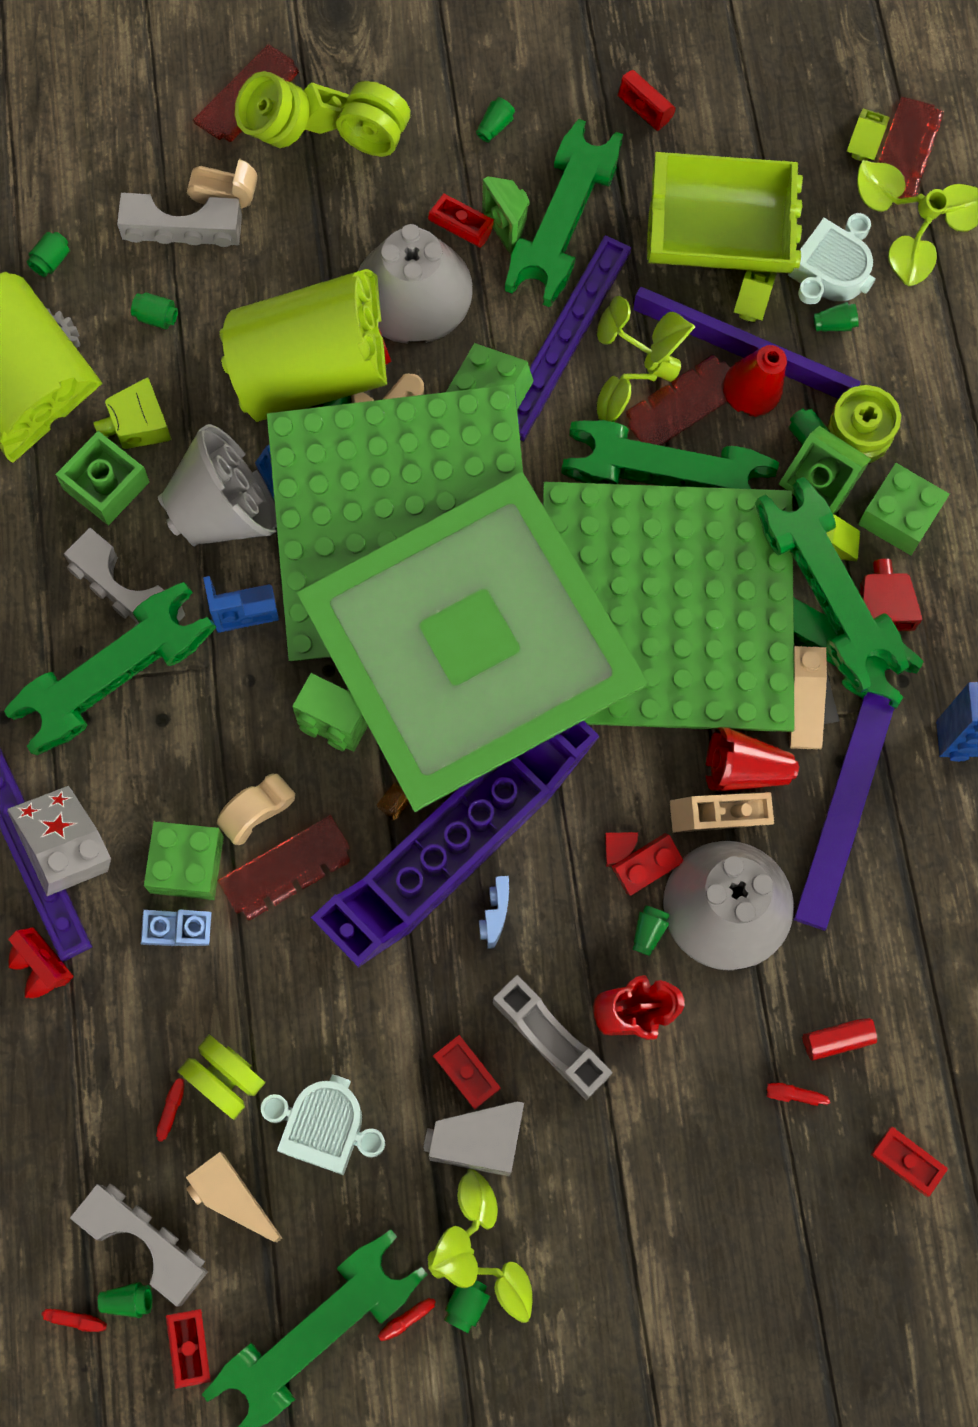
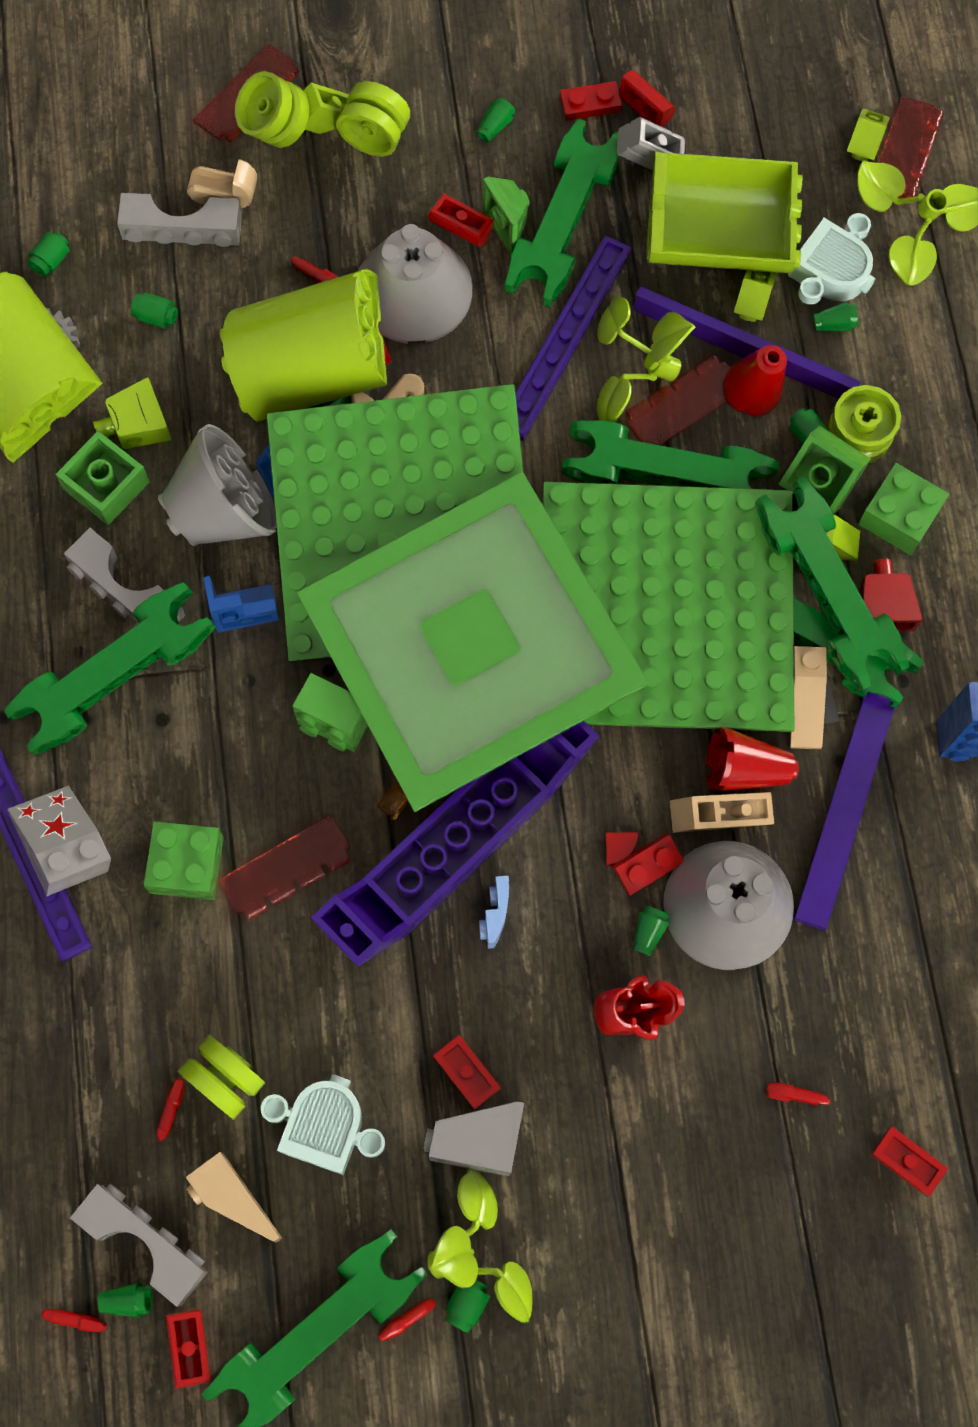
(33, 951): red tile -> none
(176, 928): light blue slope -> none
(253, 807): tan animal -> none
(311, 270): none -> red piece
(492, 368): bright green brick -> none
(550, 1038): light grey arch -> none
(590, 101): none -> red plate
(643, 139): none -> light grey brick
(840, 1038): red brick -> none

